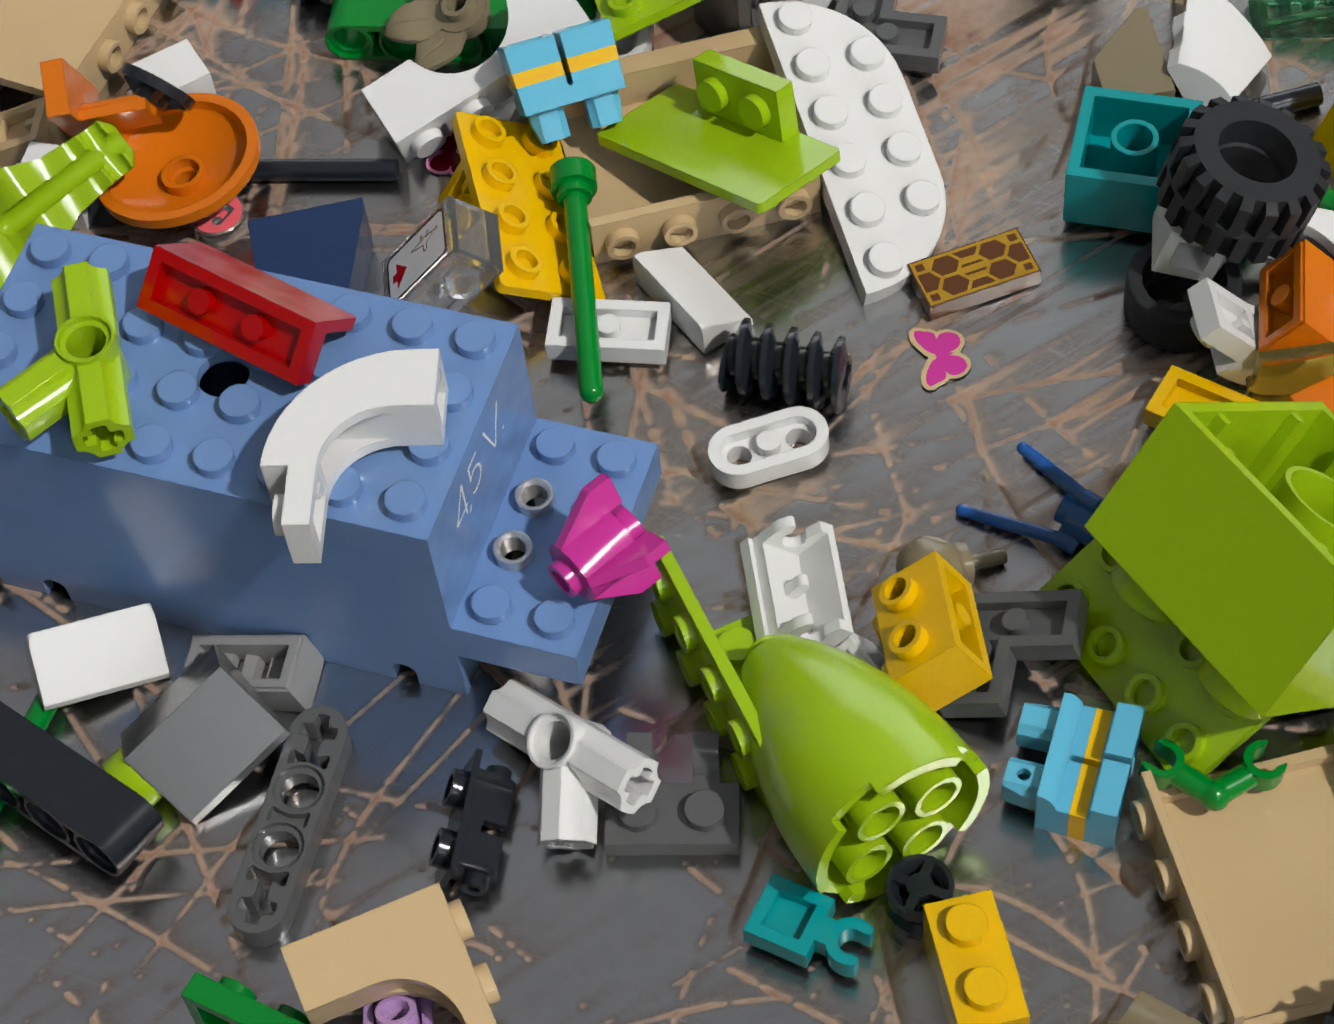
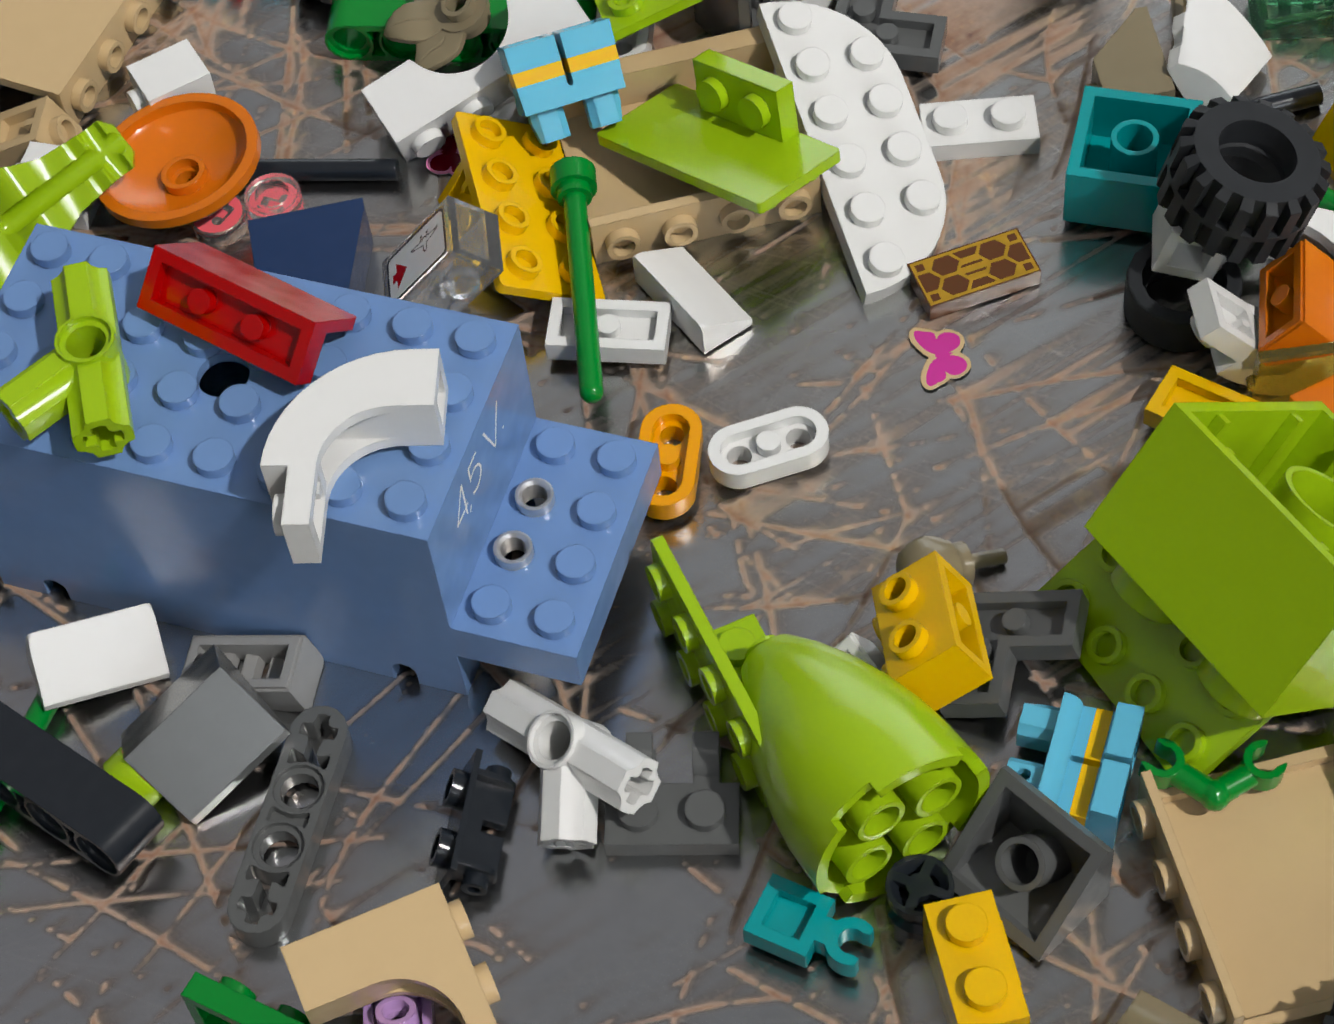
(75, 102): orange piece -> none
(272, 195): none -> clear tile
(604, 547): dark pink brick -> none
(678, 463): none -> light orange plate
(786, 366): black piece -> none
(796, 583): white hinge -> none
(981, 127): none -> white plate
(1036, 861): none -> dark grey slope
(1071, 513): blue plant -> none

